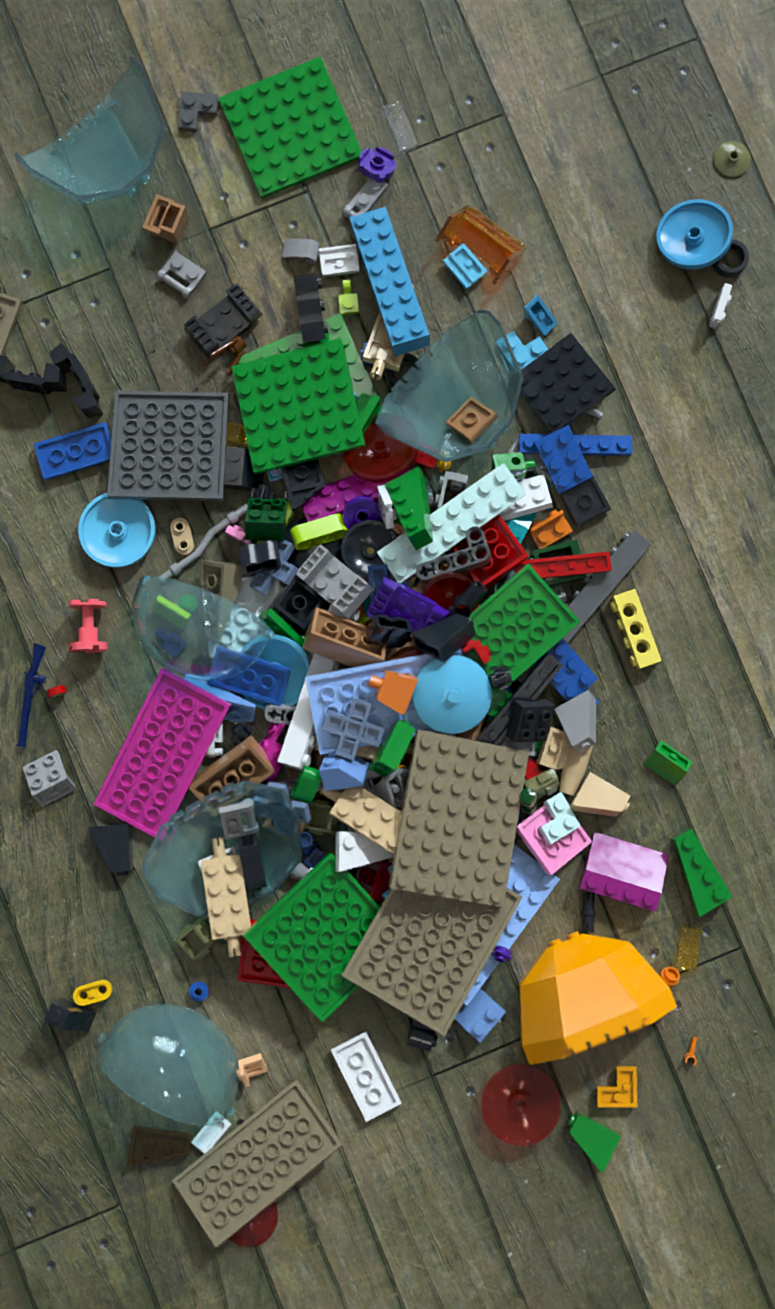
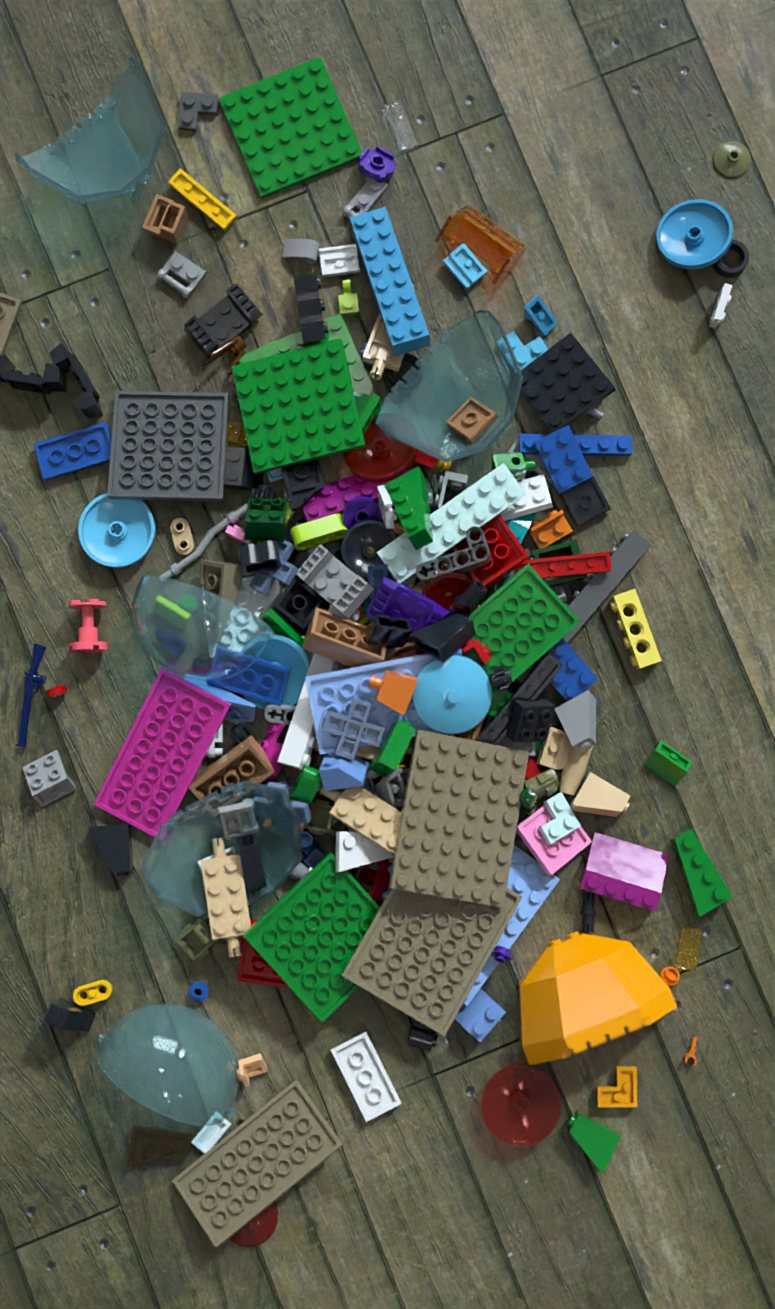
(202, 199): none -> yellow plate

